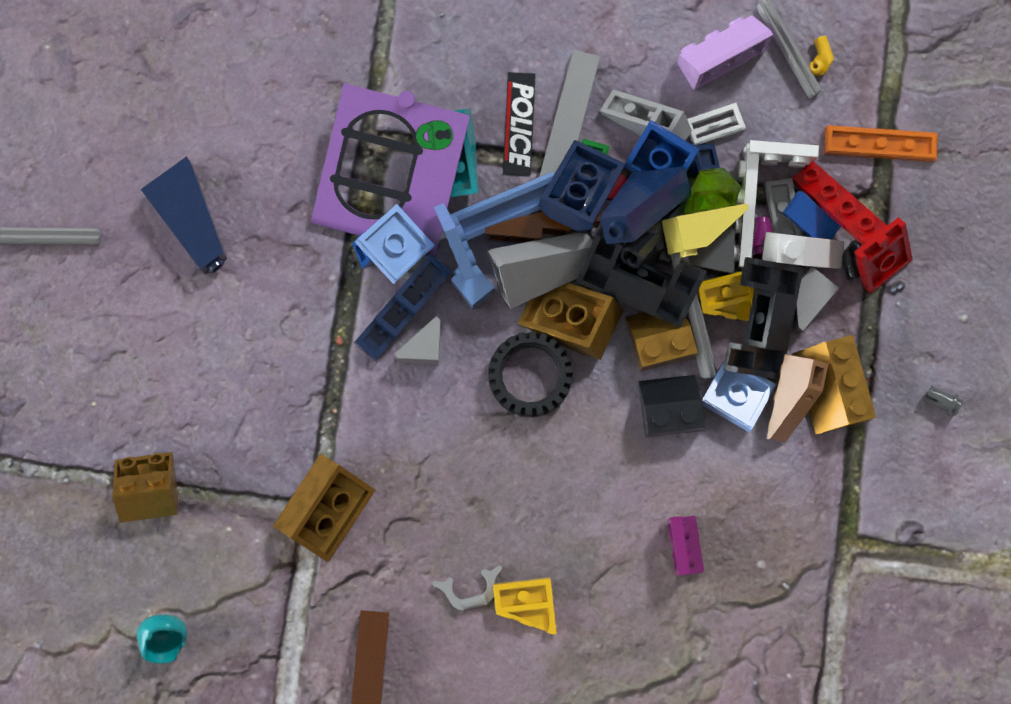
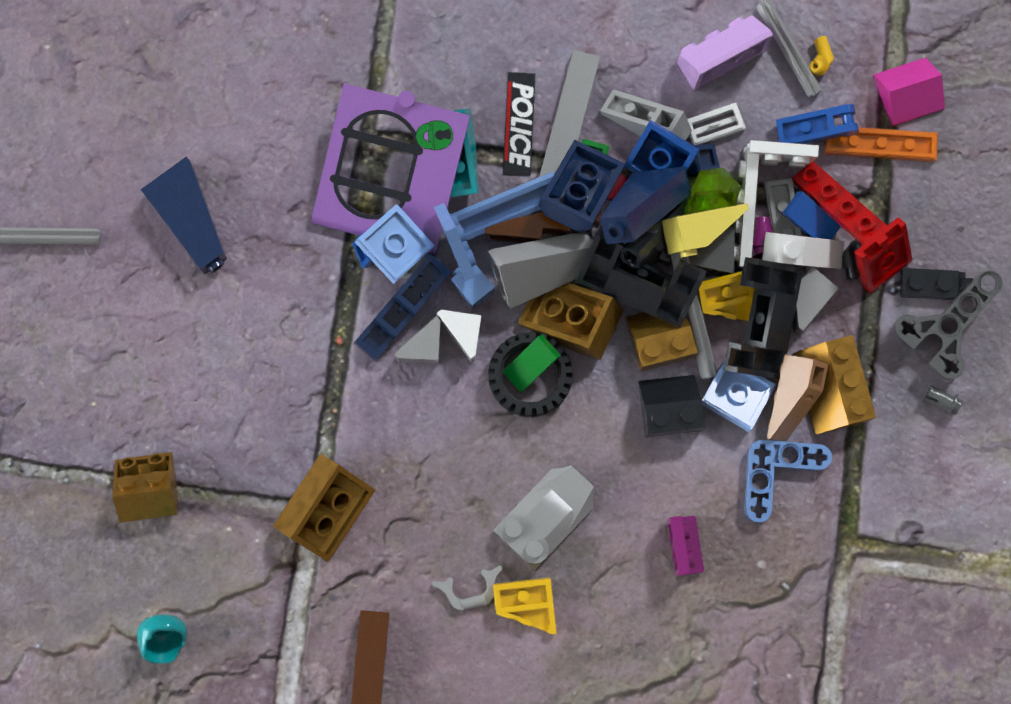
(463, 329): none -> white slope
(531, 363): none -> green tile
(547, 515): none -> light grey slope
(775, 460): none -> medium blue beam
(817, 125): none -> blue plate
(910, 91): none -> dark pink slope
(932, 283): none -> black hinge
(950, 343): none -> dark grey beam

